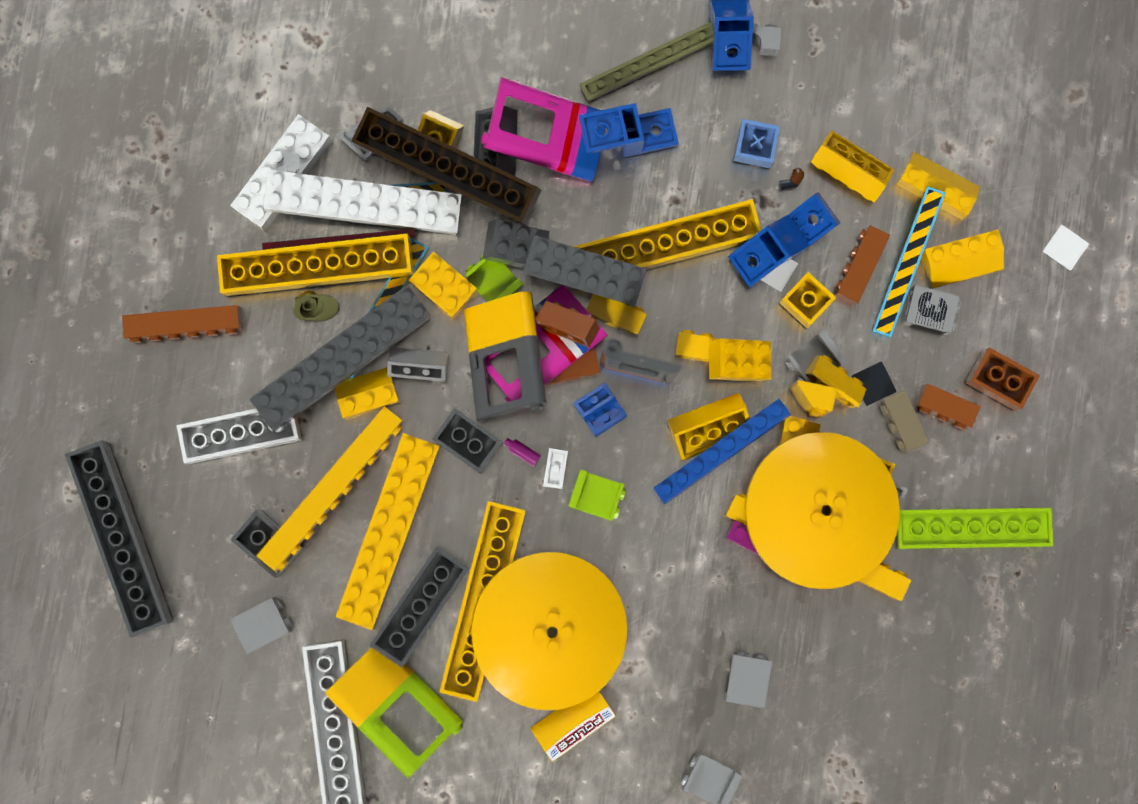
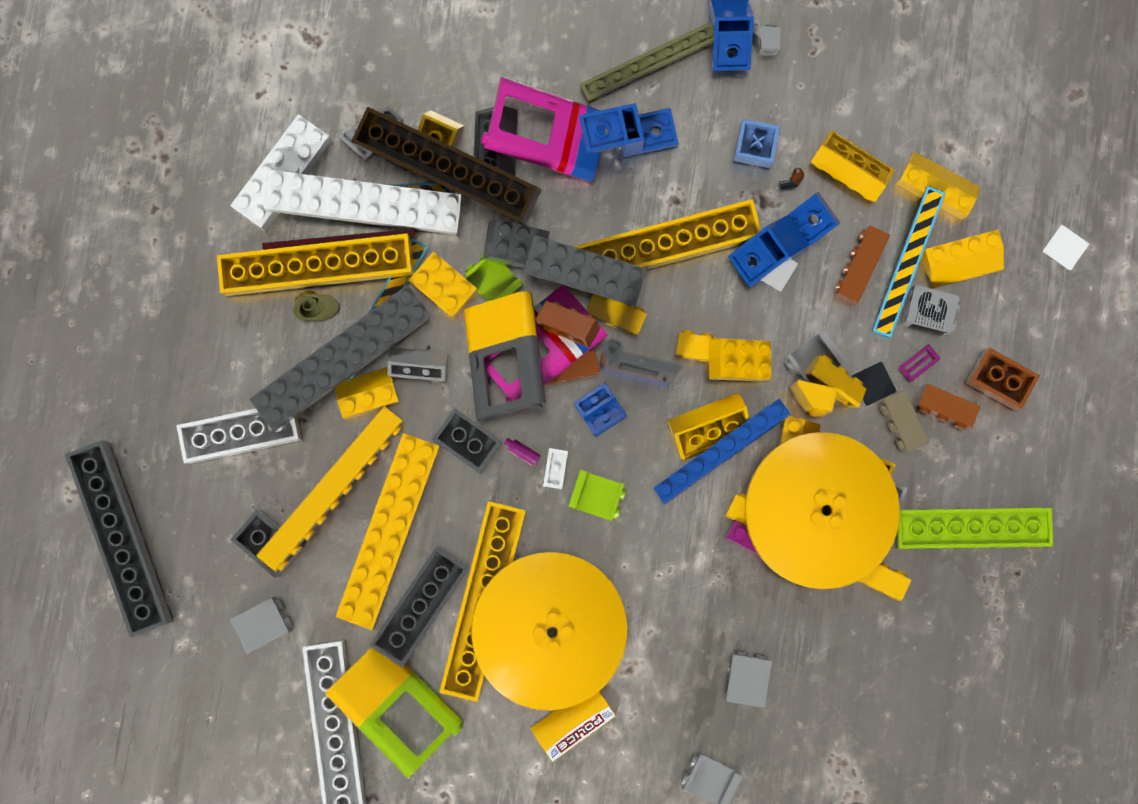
(182, 323): dark orange brick -> none
(807, 300): yellow brick -> none
(907, 372): none -> magenta tile

